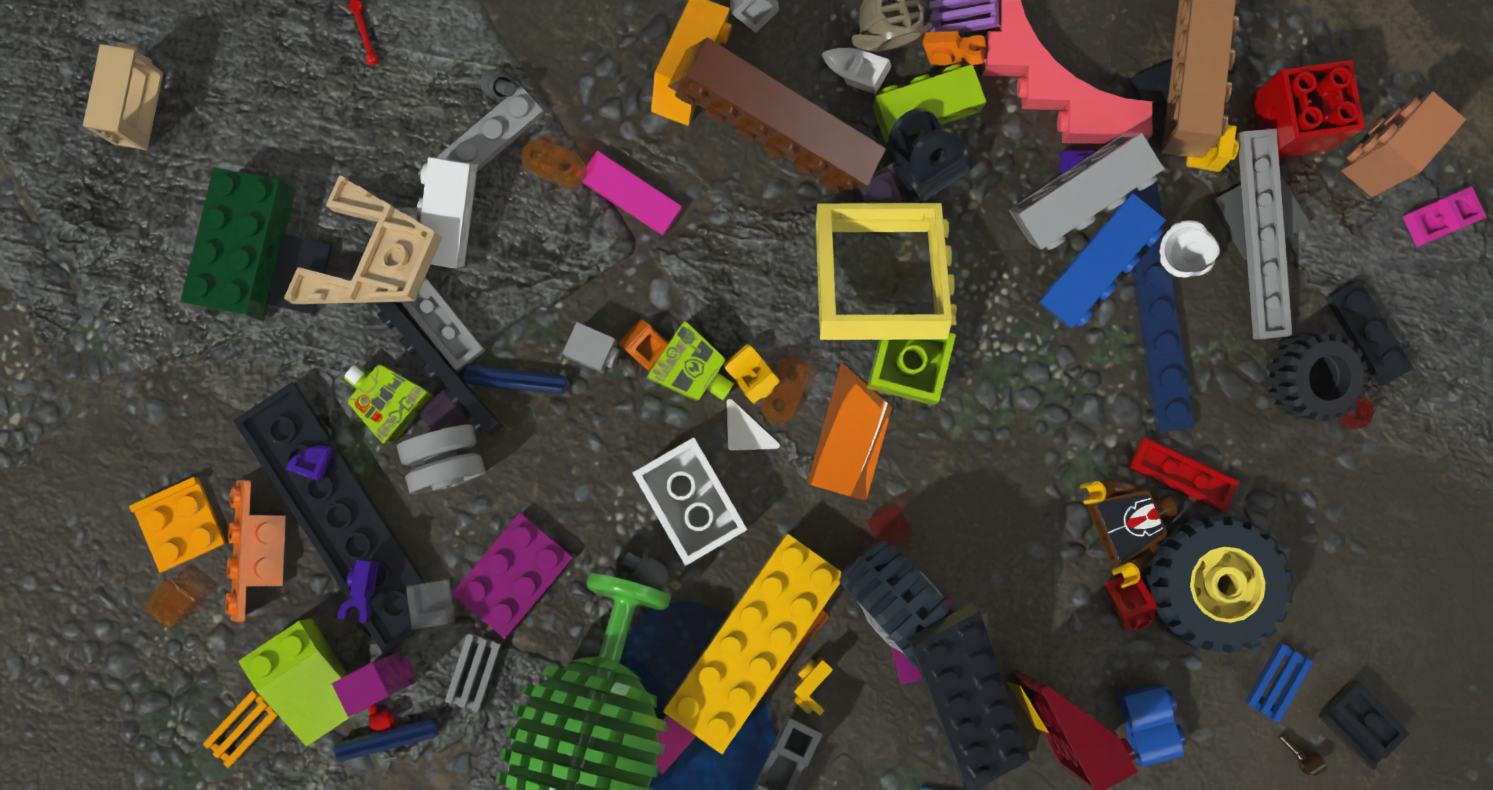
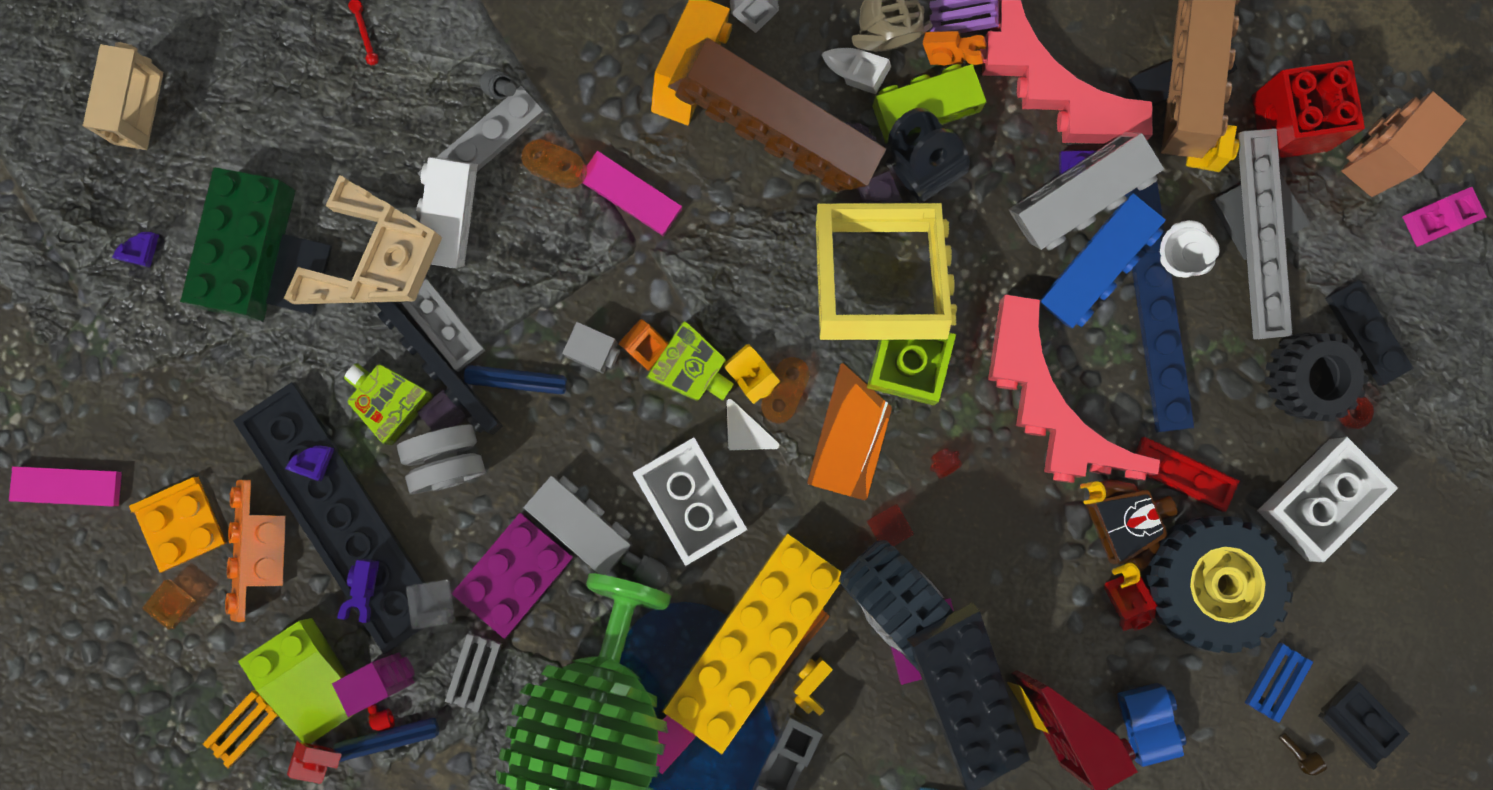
(65, 486): none -> dark pink tile
(138, 249): none -> dark purple tile
(311, 762): none -> red bracket
(579, 524): none -> light grey brick
(945, 463): none -> clear red plate
(1071, 444): none -> coral arch
(1327, 499): none -> white brick

